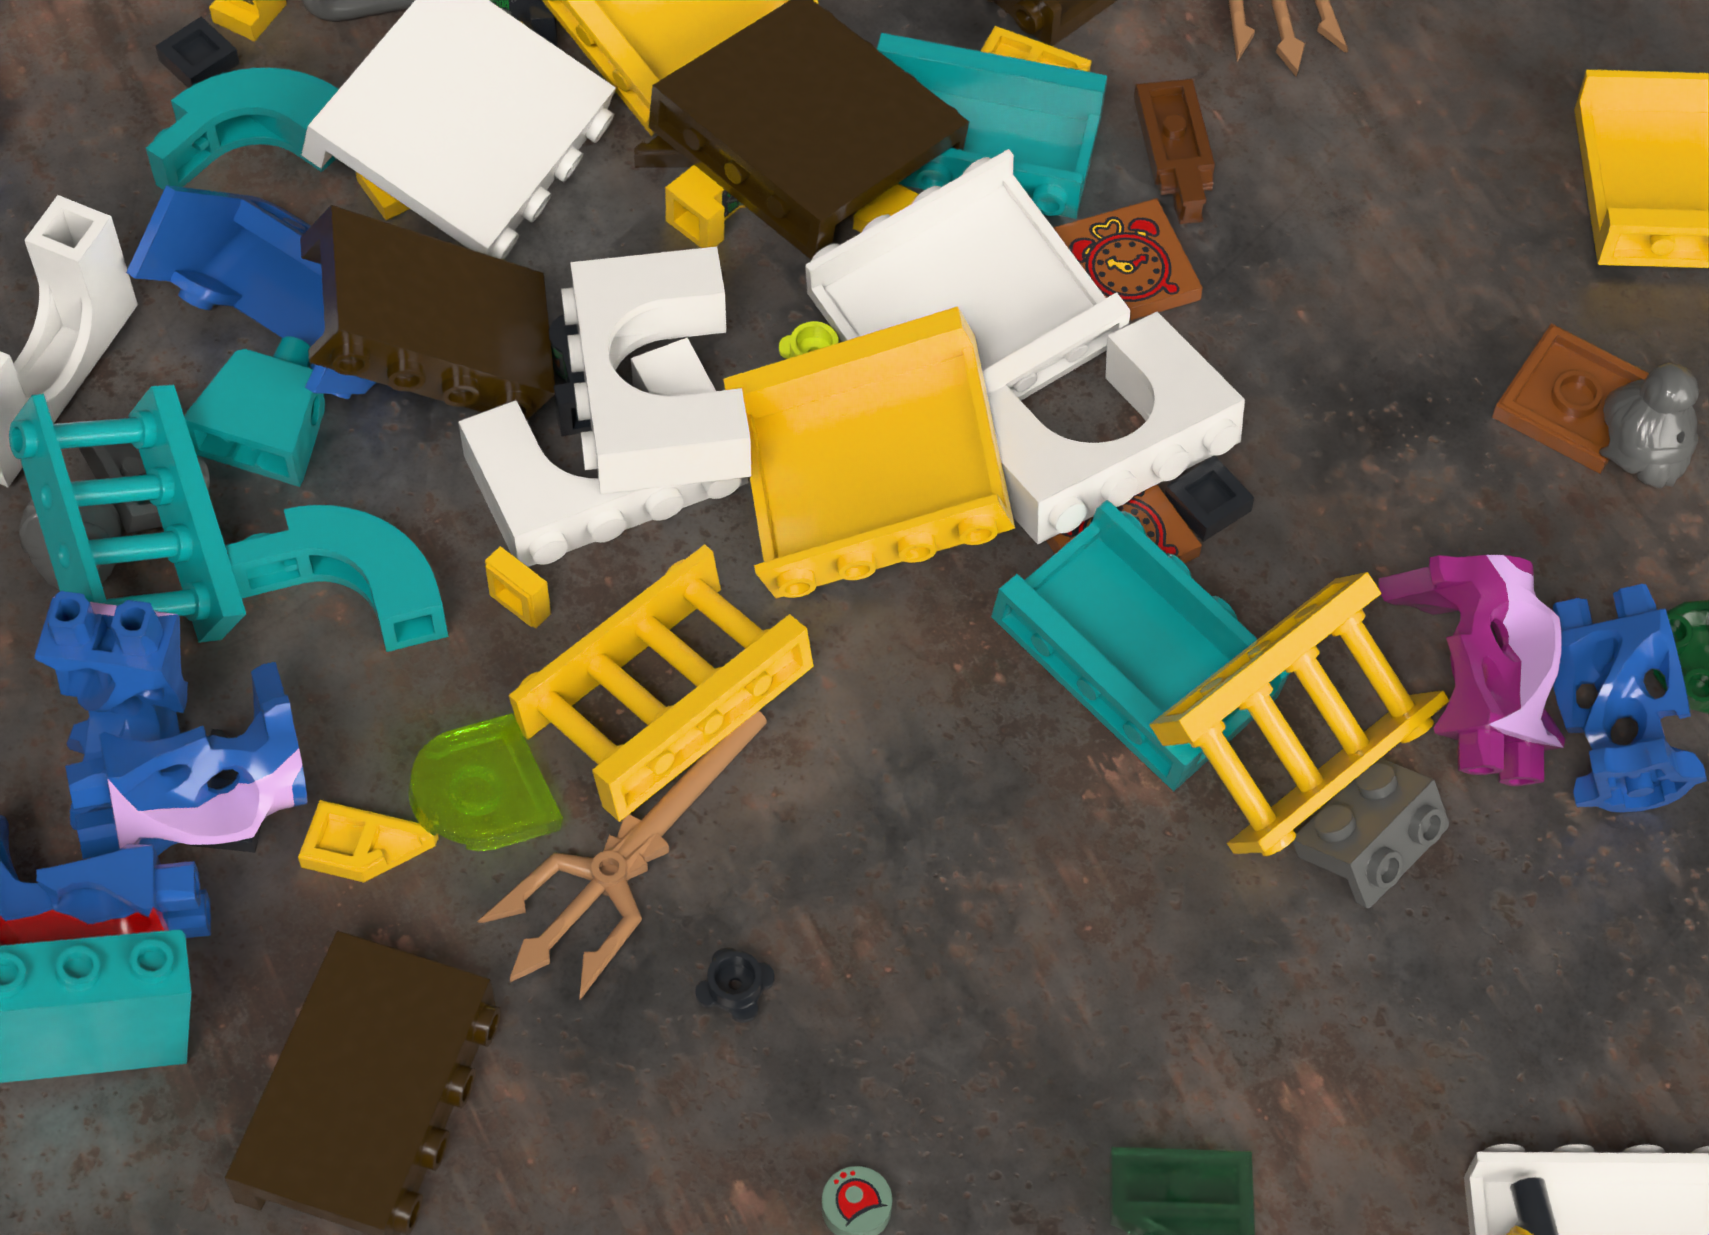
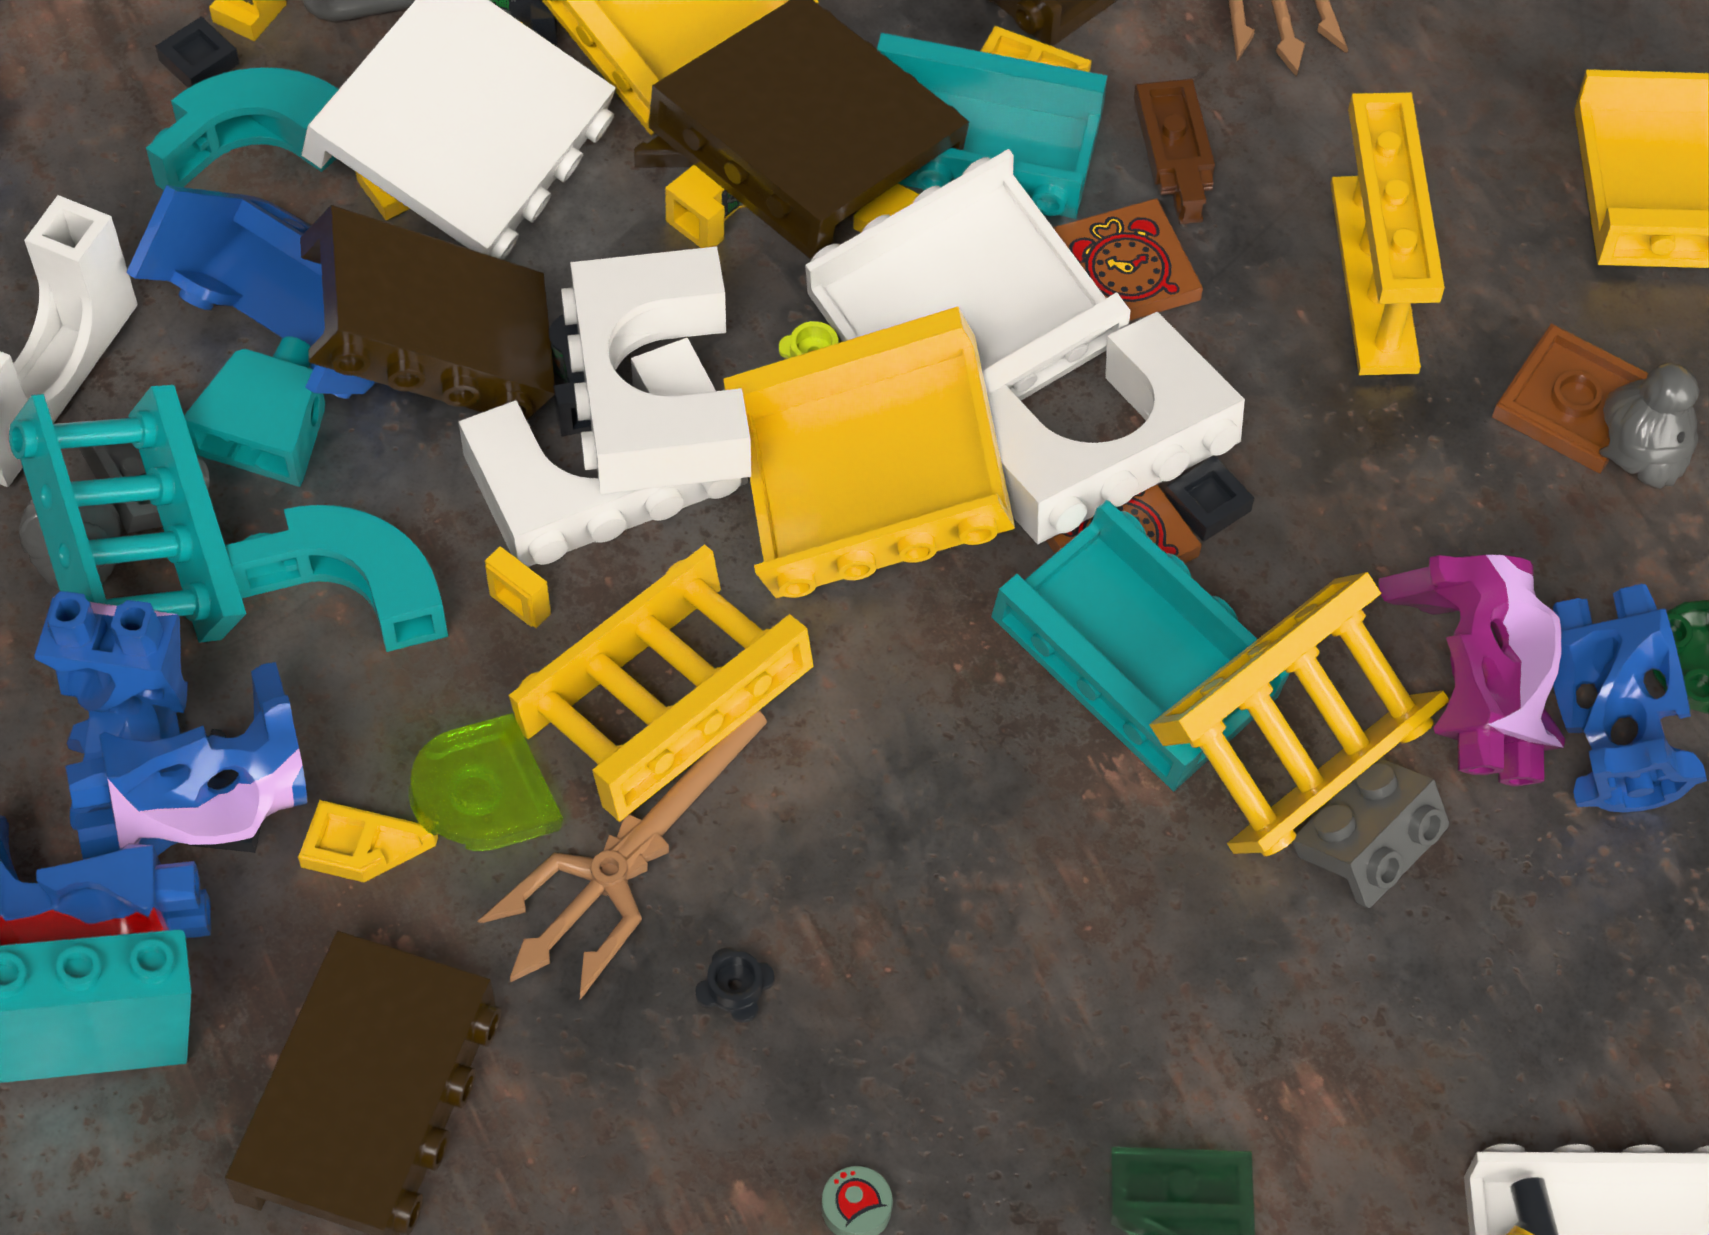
(1386, 233): none -> yellow fence

